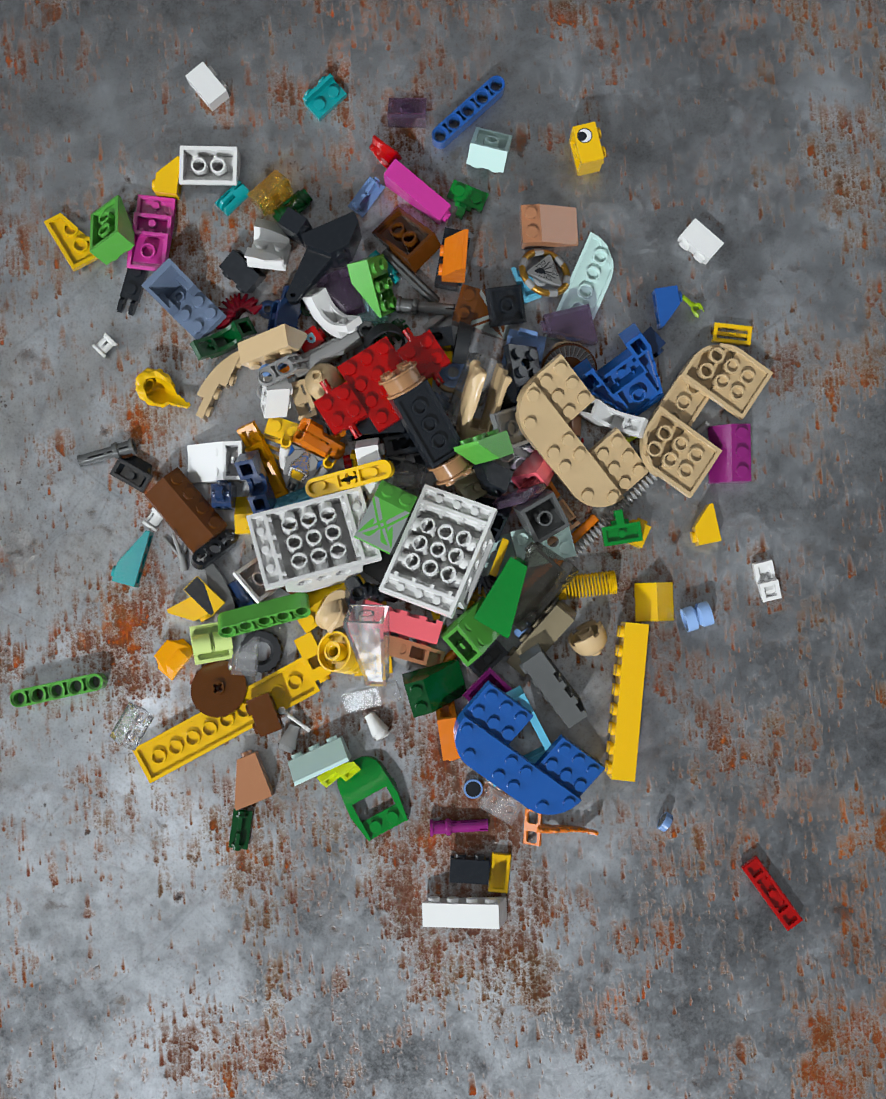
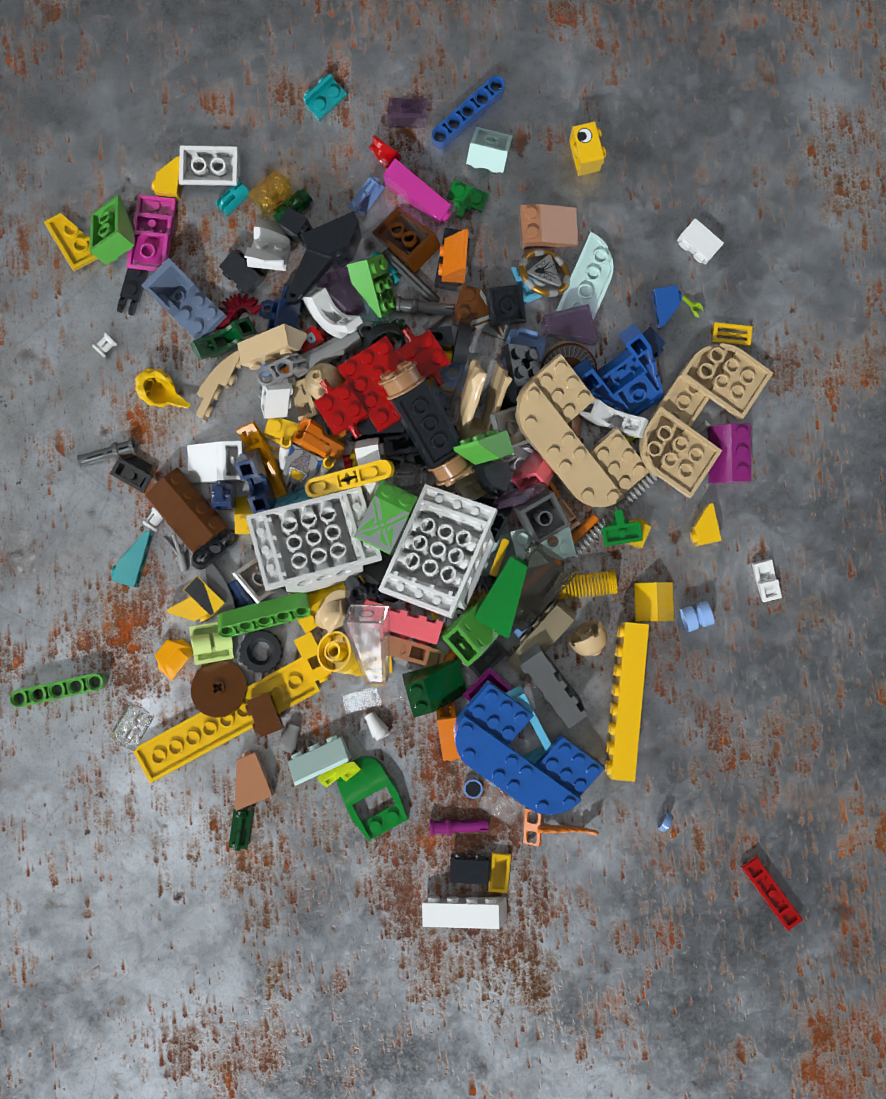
(208, 86): white brick -> none
(246, 659): clear slope -> none
(281, 710): white hinge -> none

